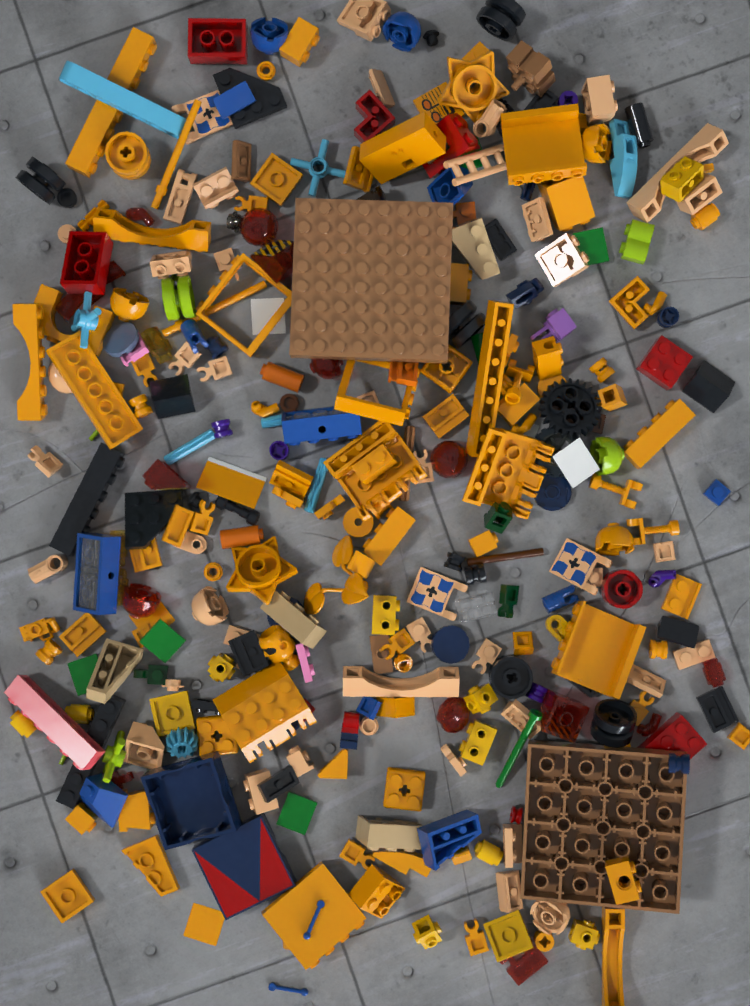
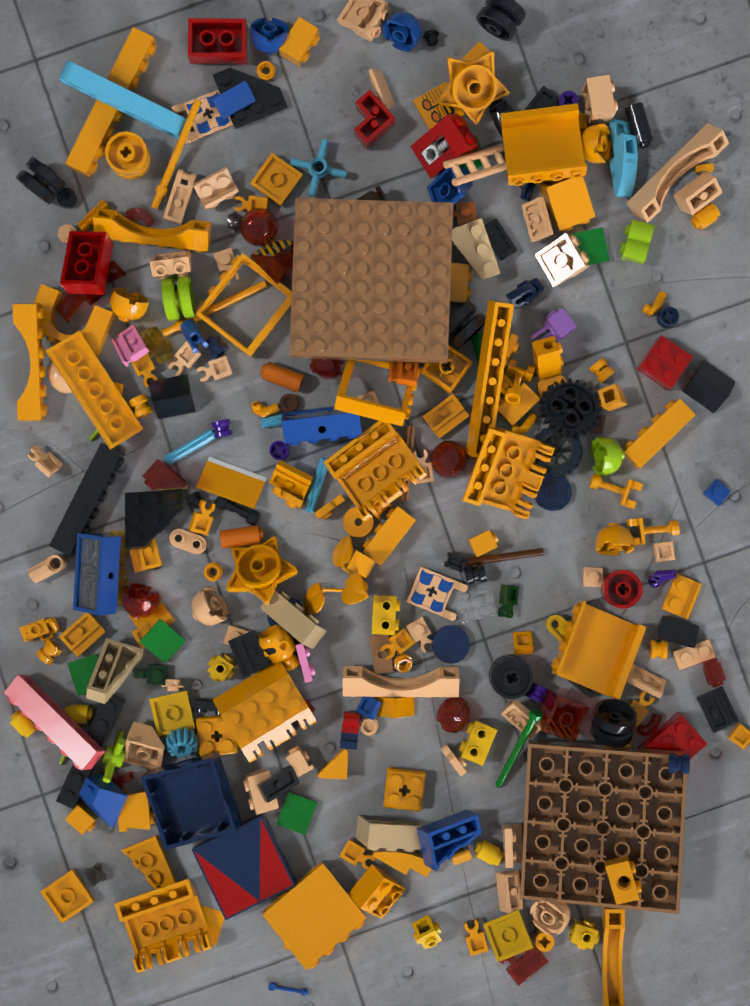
(86, 319): medium azure bar -> none
(89, 873): none -> clear smoke plate
(121, 339): sand blue tile -> none
(164, 923): none -> light orange slope
(177, 526): light orange tile -> none
(241, 161): medium nougat plate -> none
(261, 313): white sticker -> none
(320, 904): blue hinge -> none
(356, 173): light orange plate -> none
(374, 464): light orange brick -> none
(403, 148): light orange brick -> none
(480, 698): yellow brick -> none
(488, 653): light nougat plate -> none
(490, 118): light nougat piece -> none
(500, 514): dark green brick -> none
(516, 815): red bush -> none
(530, 69): medium nougat brick -> none
(556, 600): blue hinge -> none
(576, 462): white sticker -> none
(576, 565): light nougat flag -> none
(625, 302): light orange brick -> none
(682, 179): yellow brick -> none

